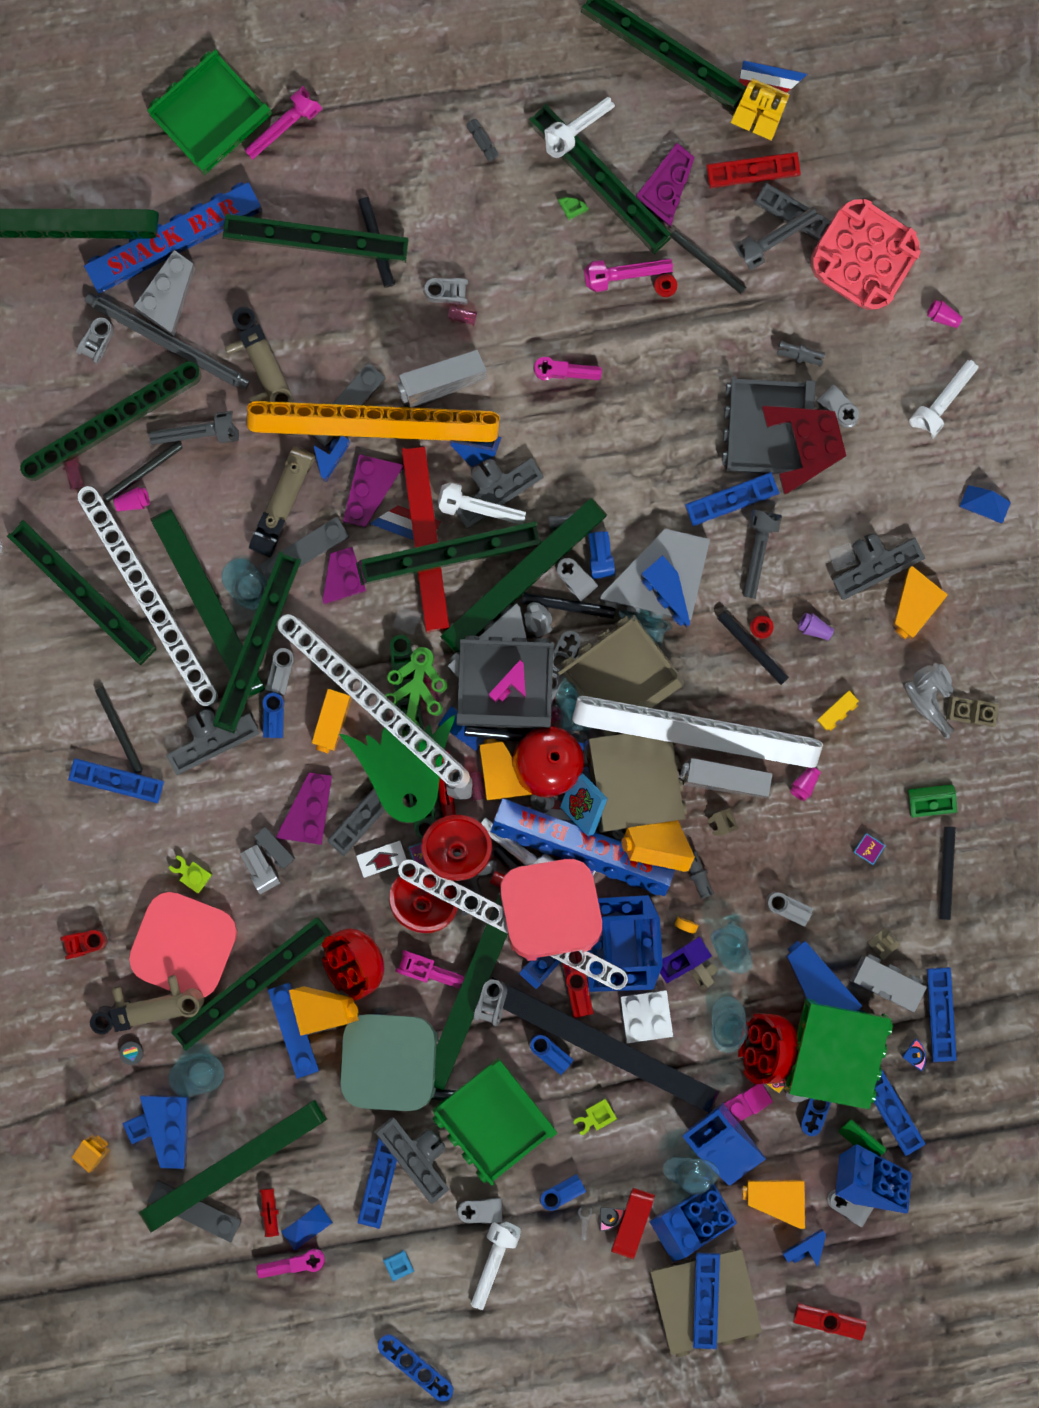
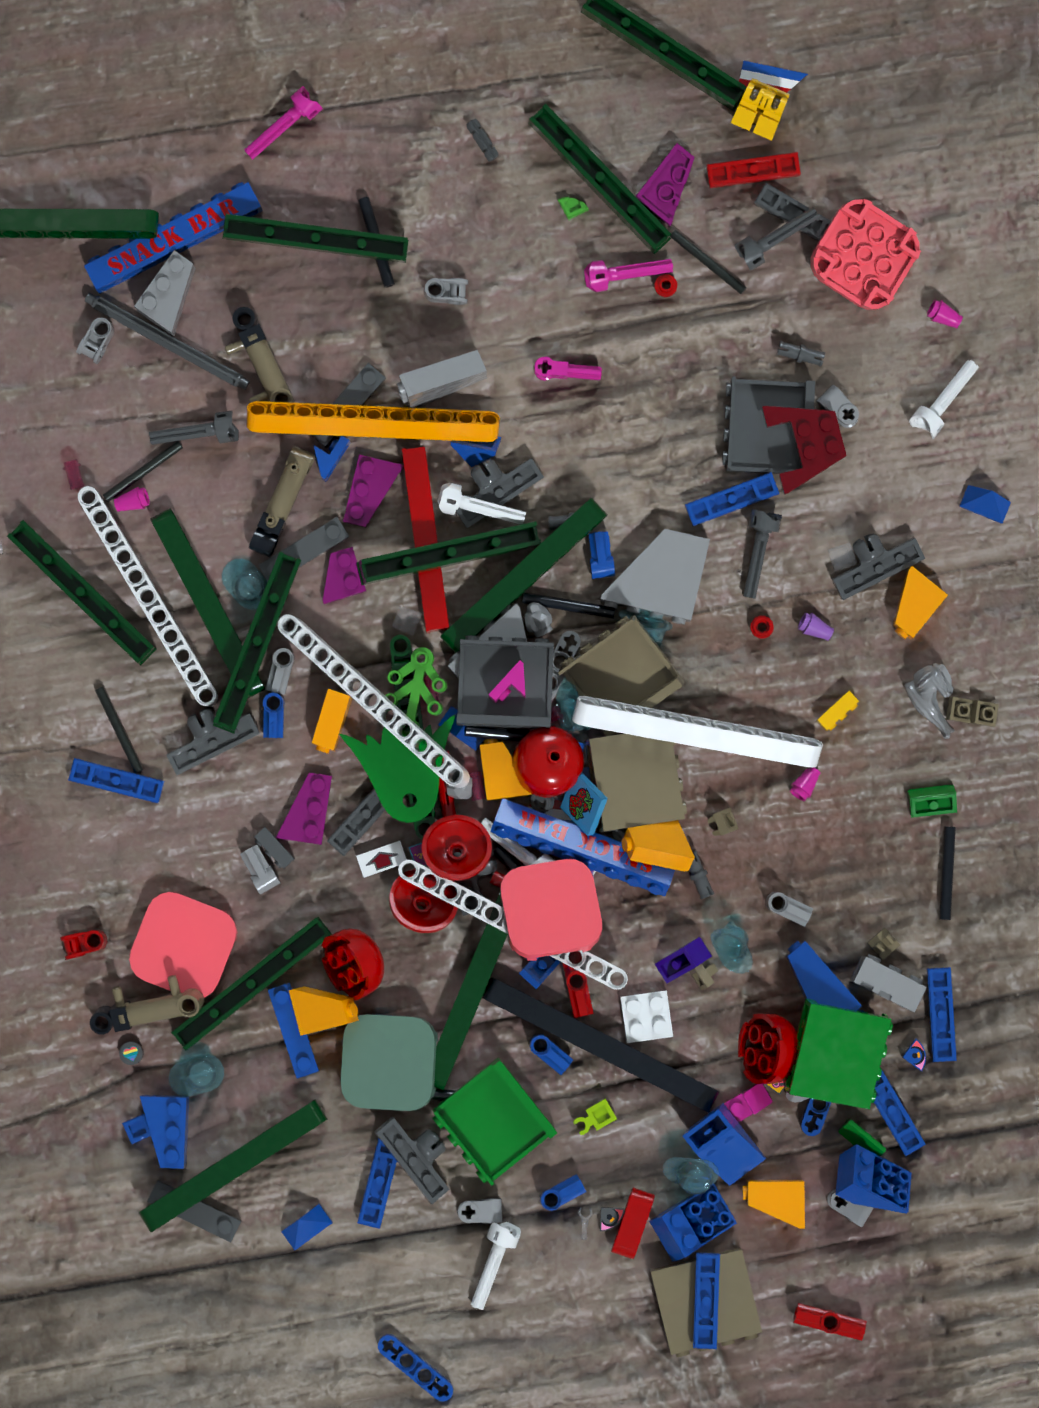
(91, 1152): light orange slope -> none
(99, 421): dark green beam -> none
(193, 875): lime plate -> none
(208, 112): green panel -> none
(270, 1229): red pin -> none
(292, 1264): dark pink connector -> none
(398, 521): sticker -> none
(398, 1265): dark azure tile -> none
(423, 968): dark pink connector -> none
(462, 315): clear pink pin -> none
(491, 1004): light grey piece -> none
(561, 138): white piece -> none
(579, 581): light grey piece -> none
(628, 941): blue slope -> none
(666, 583): blue slope -> none
(686, 925): light orange tile -> none
(725, 778): light grey slope -> none
(728, 1024): clear light blue piece -> none
(753, 648): black piece -> none
(812, 1244): blue slope -> none
(869, 849): magenta tile -> none

